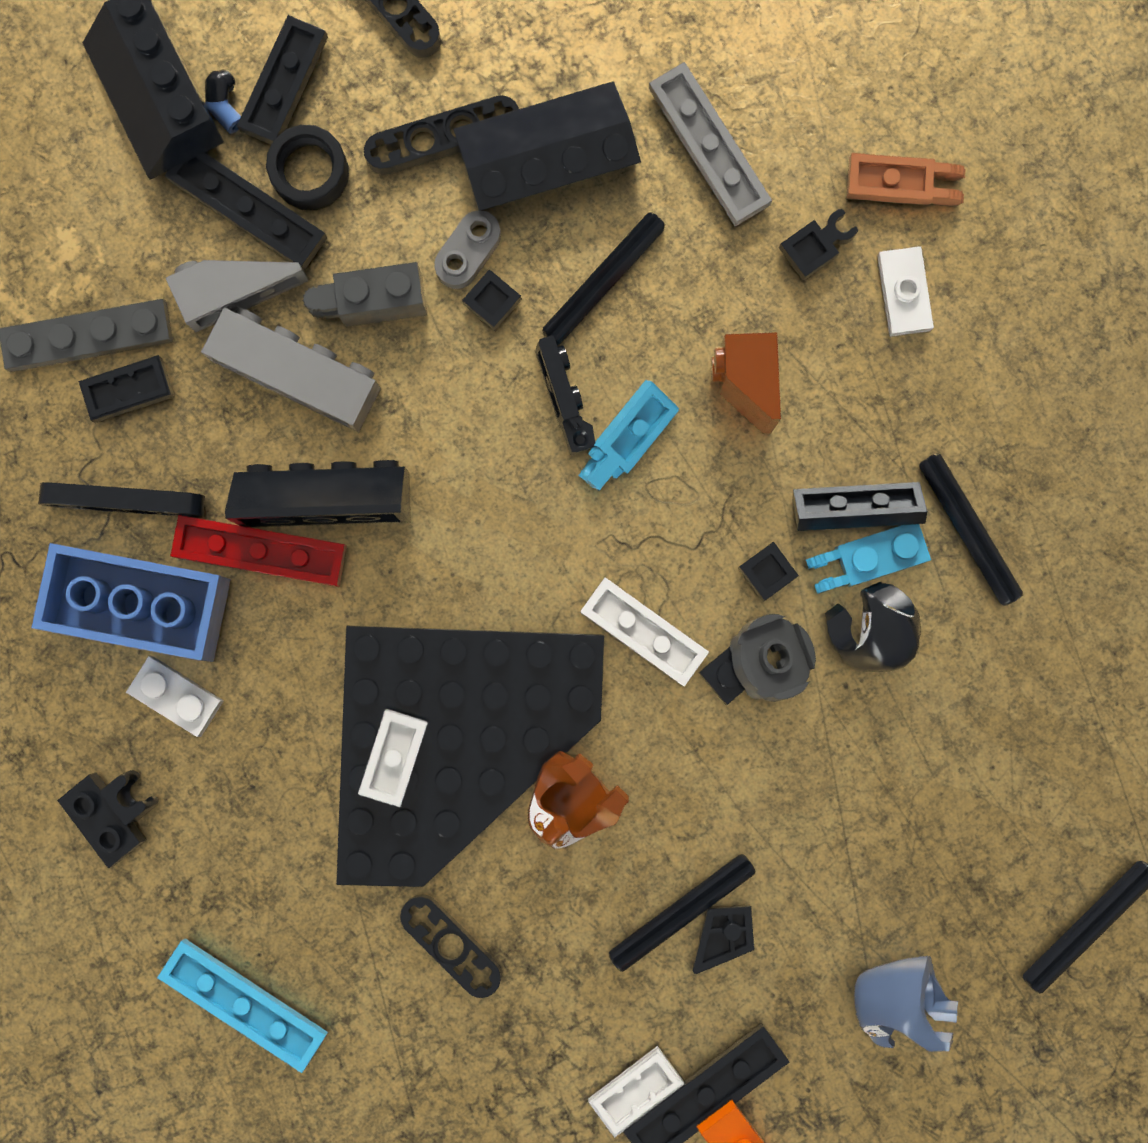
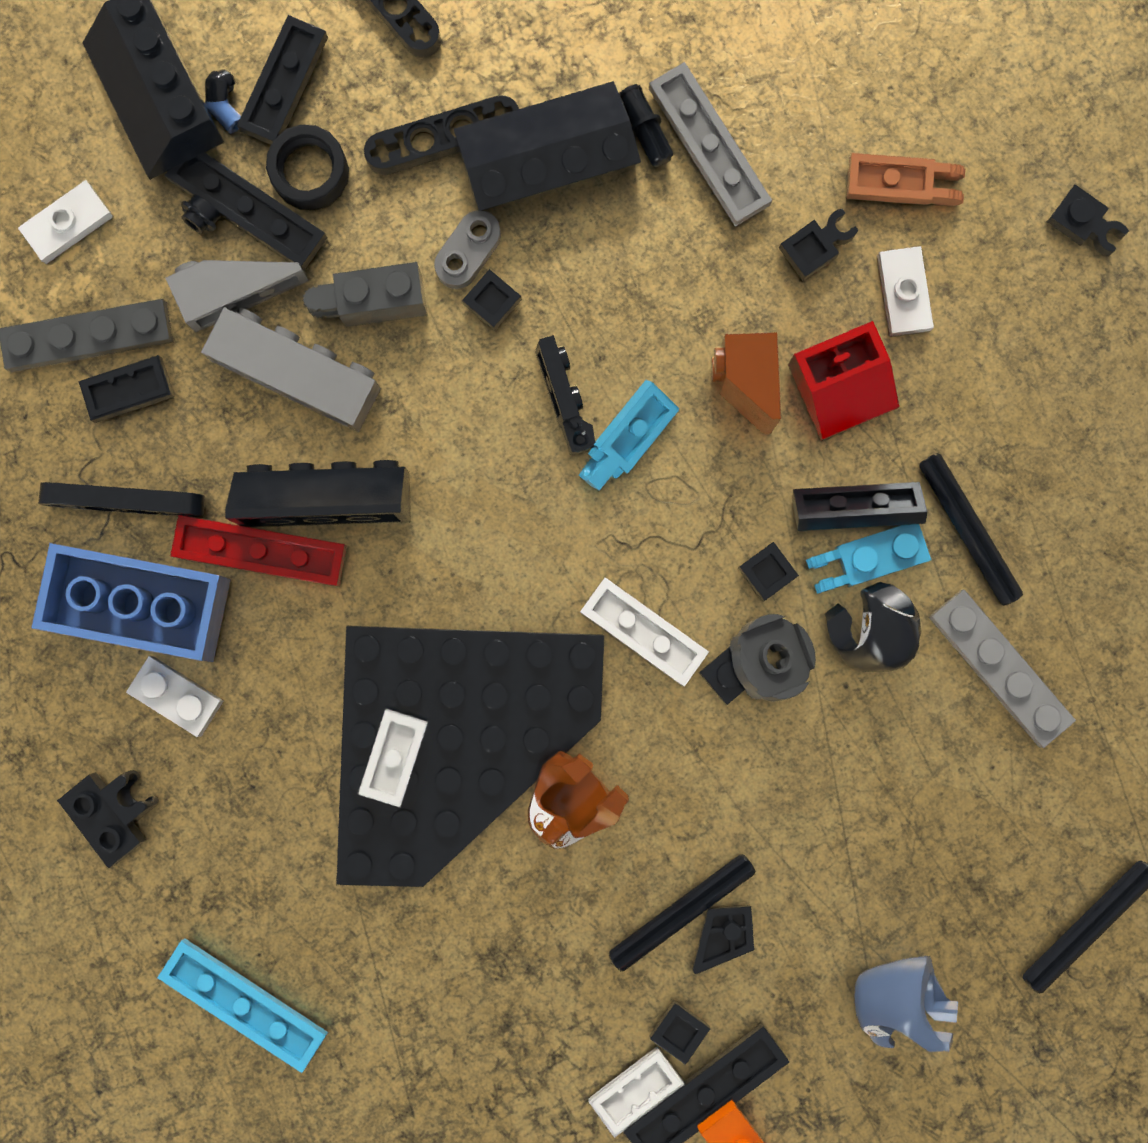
(65, 222): none -> white plate
(199, 214): none -> black plate
(449, 964): black beam -> none
(604, 277): black axle -> none
(646, 125): none -> black axle
(679, 1032): none -> black plate
(845, 380): none -> red slope
(1002, 669): none -> light grey plate
(1081, 217): none -> black plate

